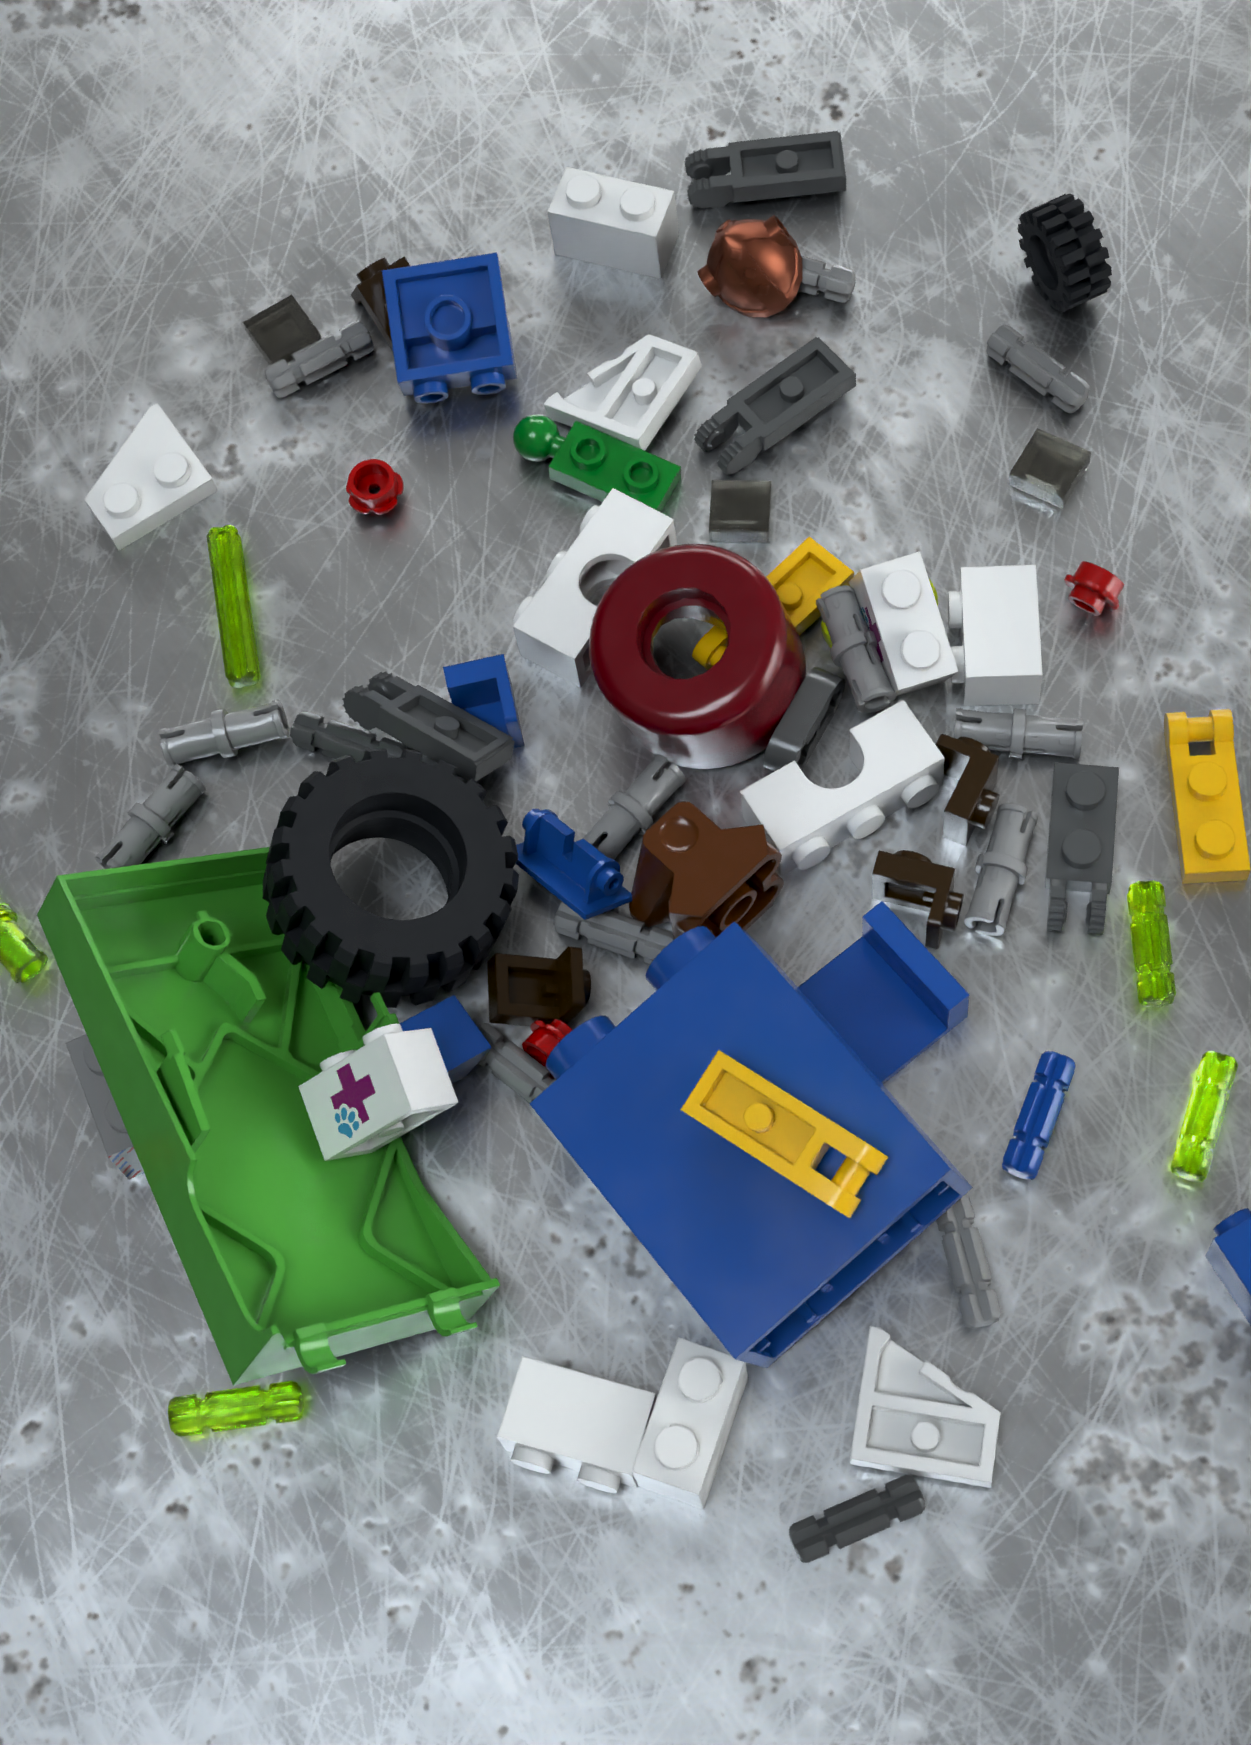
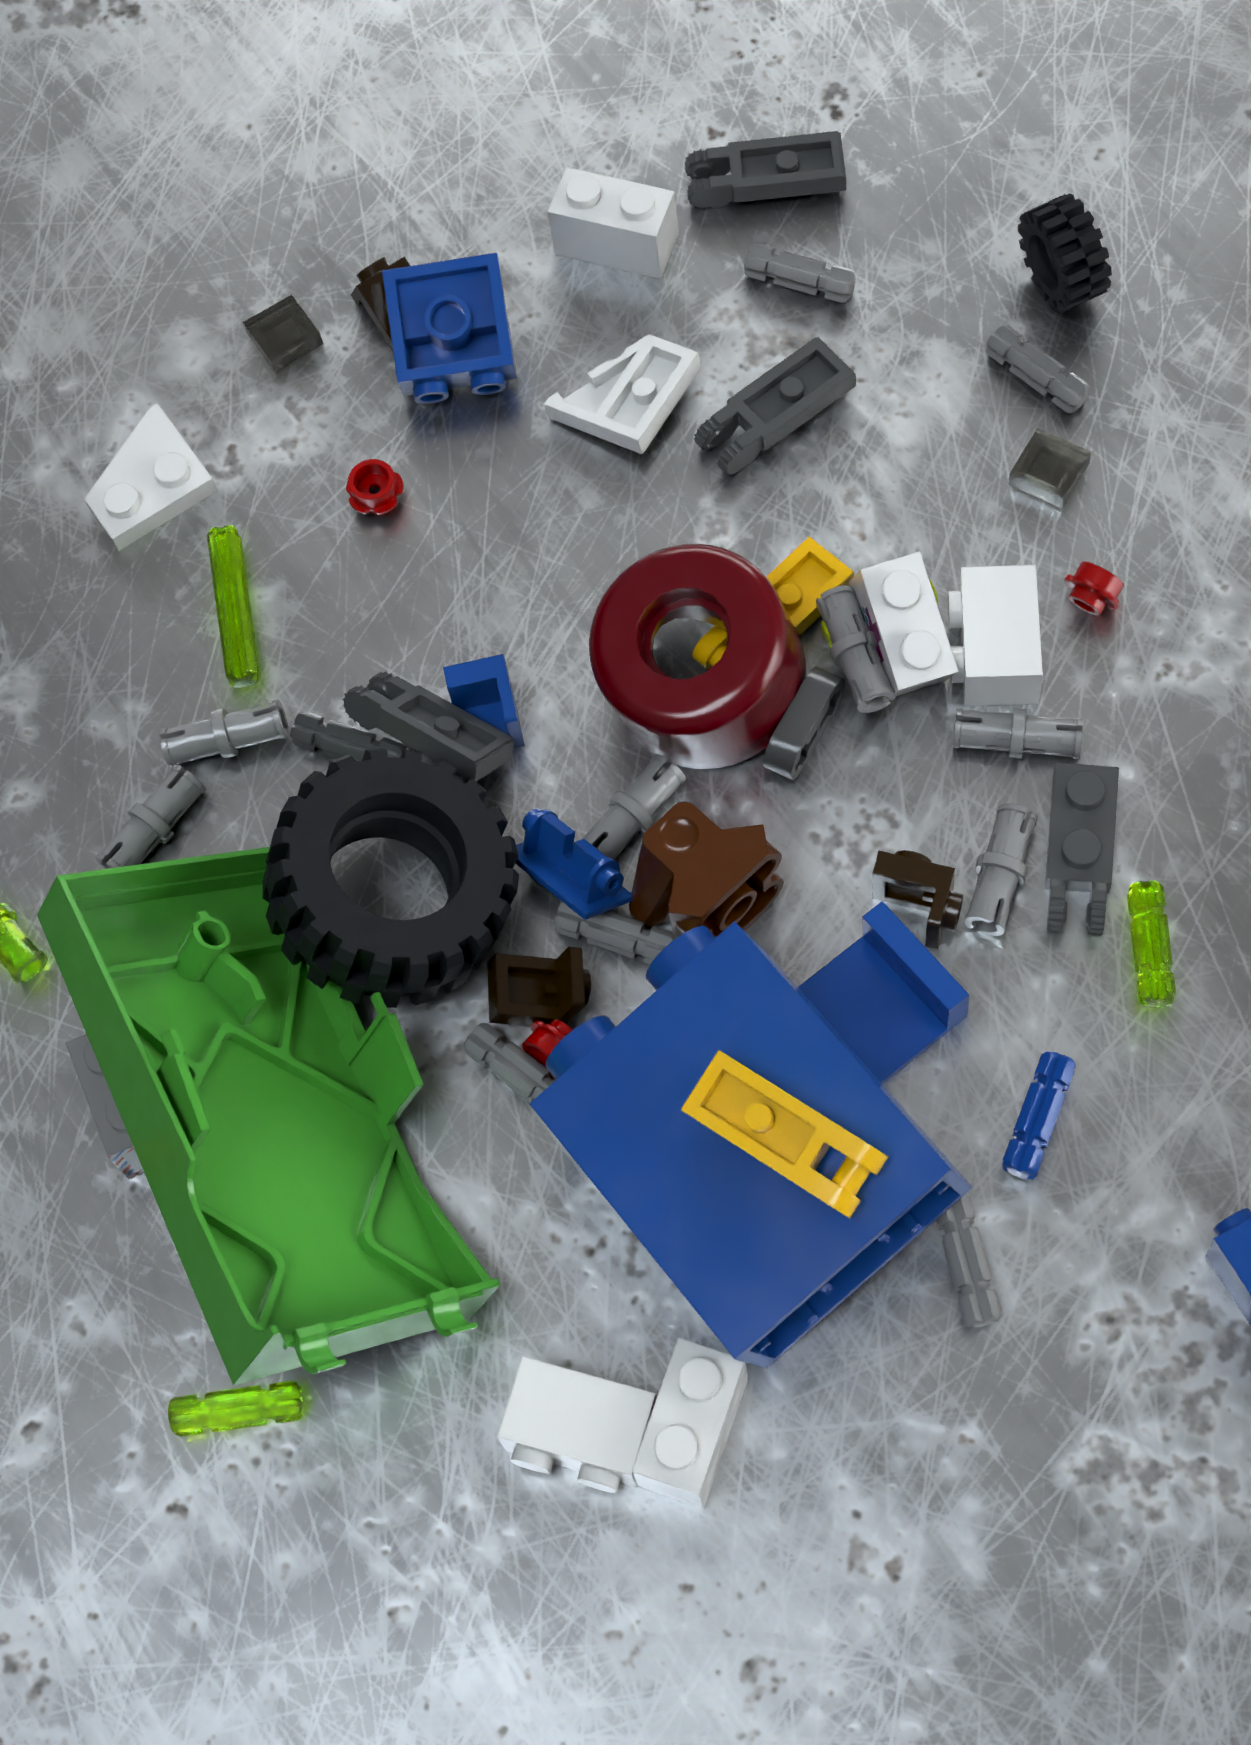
(319, 359): light grey axle -> none
(377, 1091): white brick -> none
(455, 1033): blue panel -> none
(557, 621): white arch -> none
(596, 462): green plate -> none
(740, 511): clear smoke tile -> none
(753, 266): copper helmet -> none
(804, 821): white arch -> none
(856, 1518): dark grey axle -> none
(920, 1420): white wing -> none
(973, 797): dark brown bracket -> none
(1204, 1116): clear neon green axle -> none
(1206, 798): yellow plate -> none

